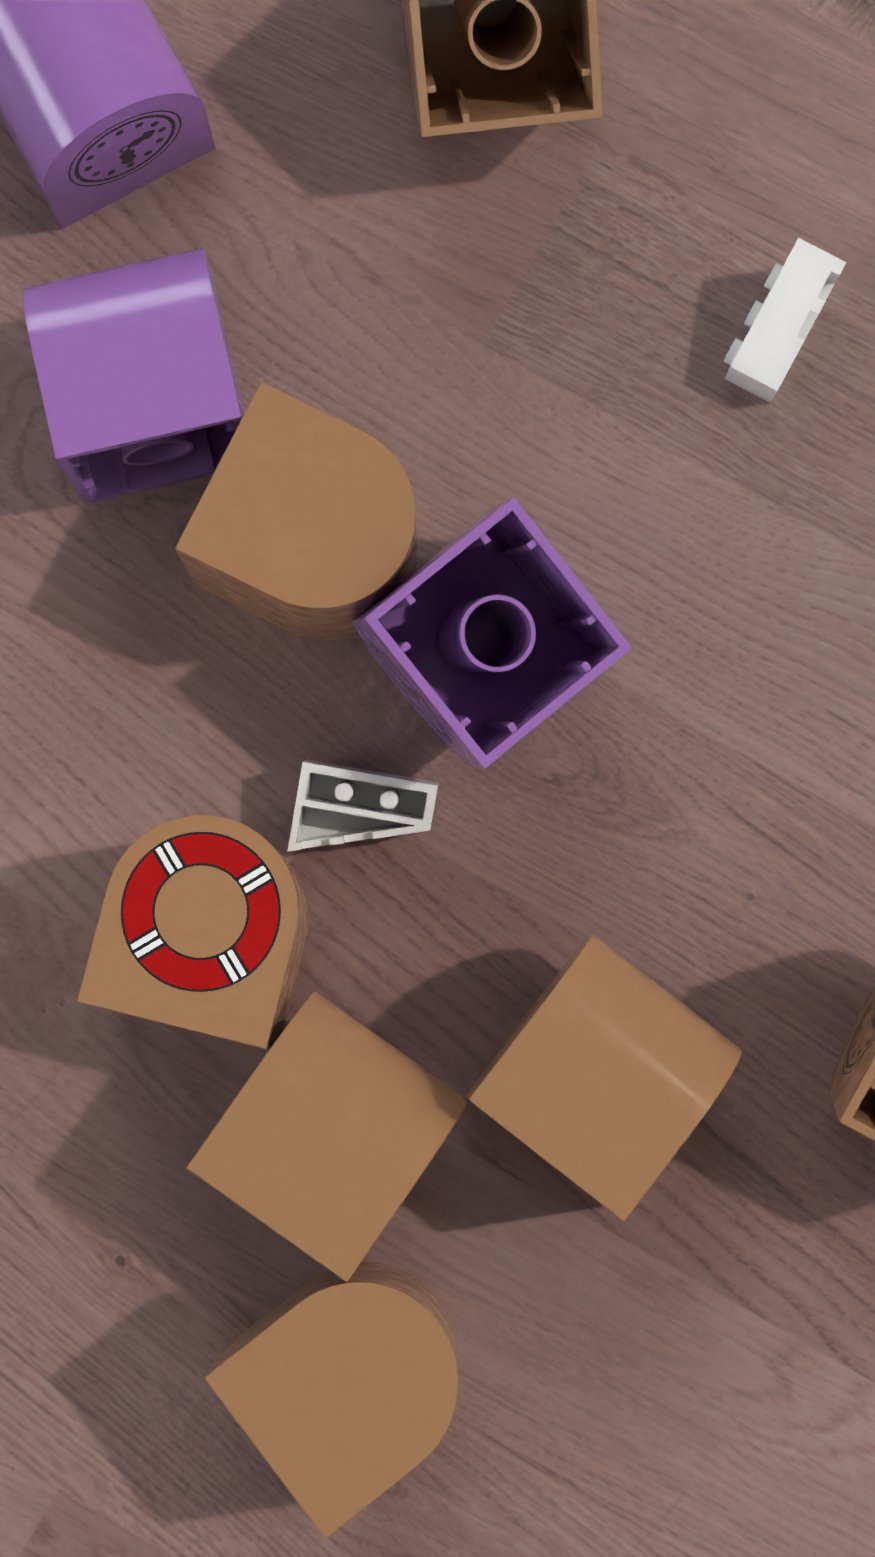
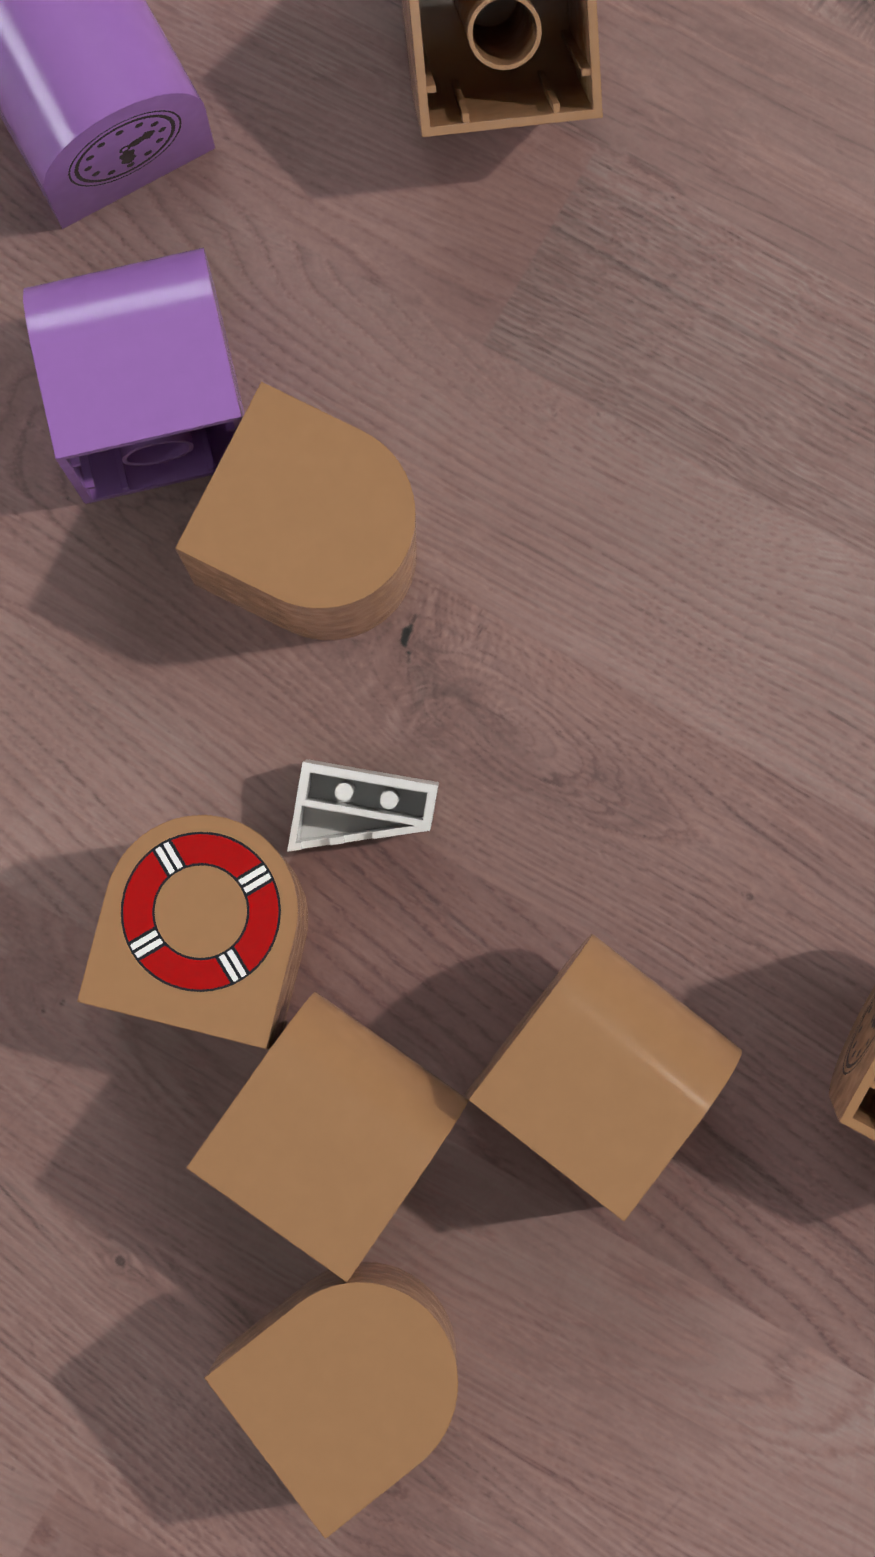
(491, 635): medium lavender brick -> none
(783, 319): white wedge -> none

